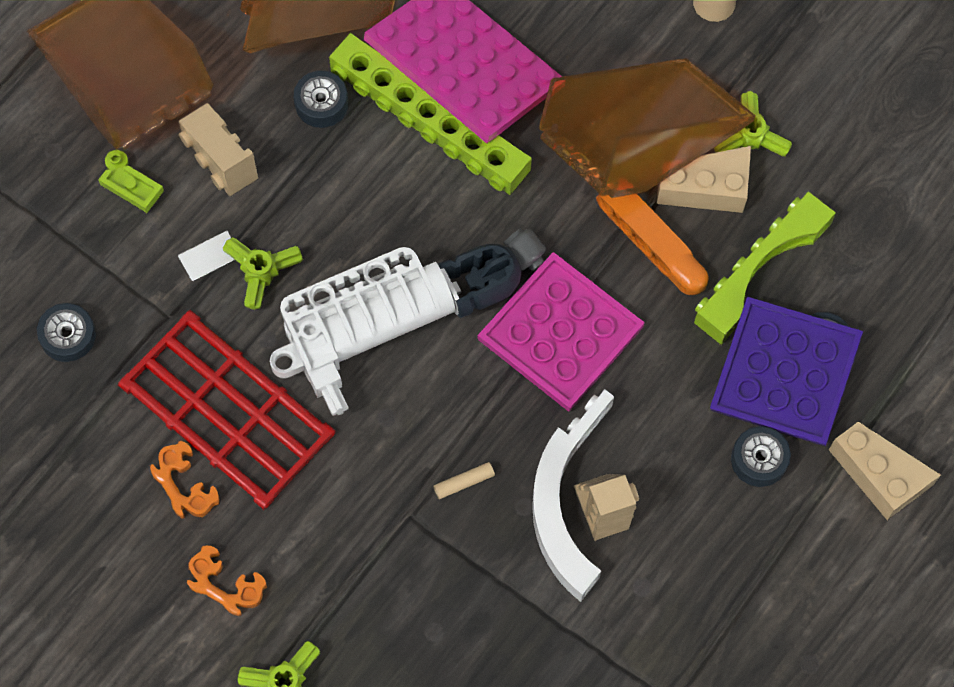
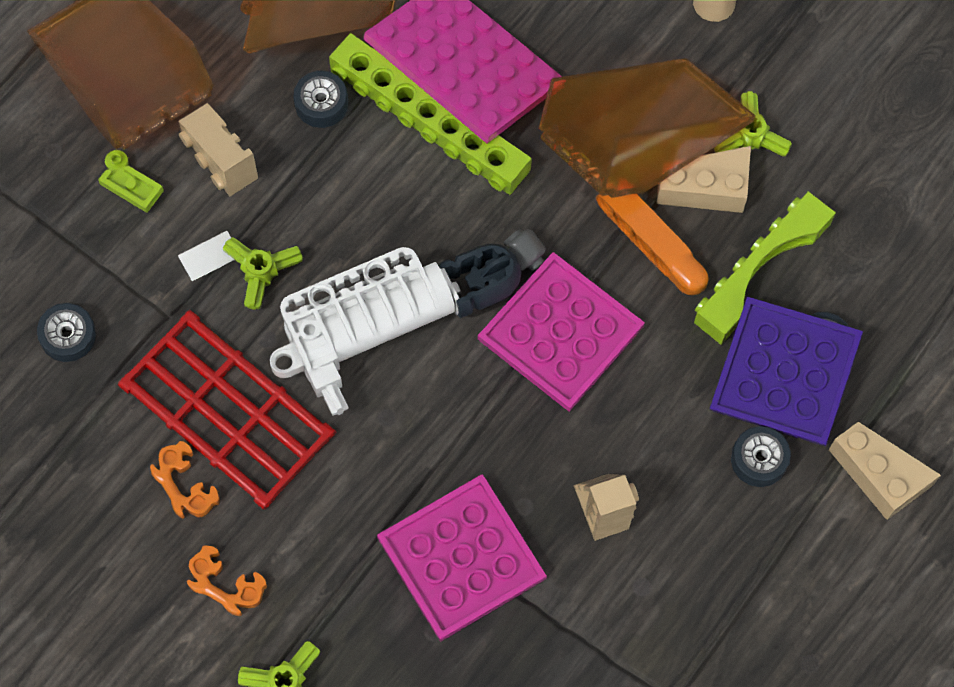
(461, 557): none -> dark pink plate
(464, 480): tan piece -> none
(560, 552): white arch -> none

